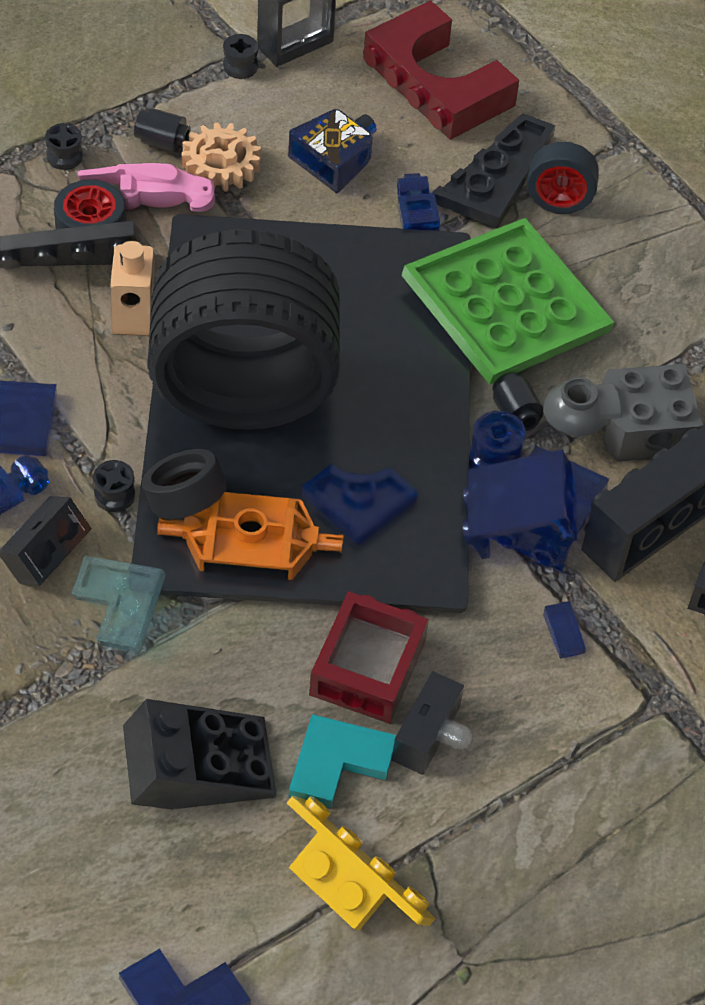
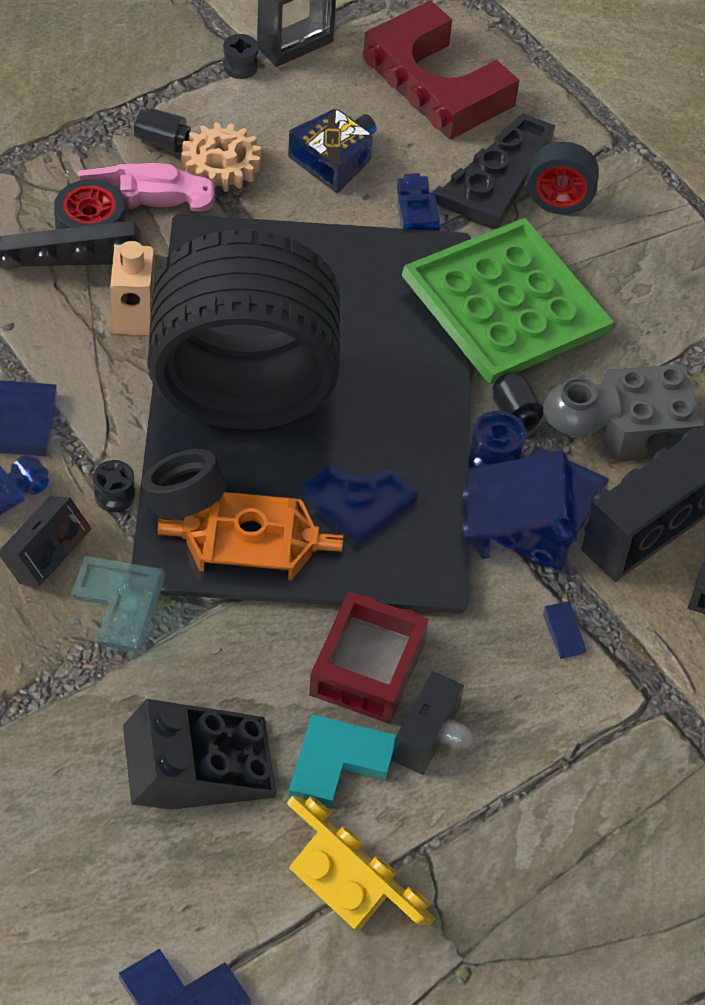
(64, 146): black wheel -> none

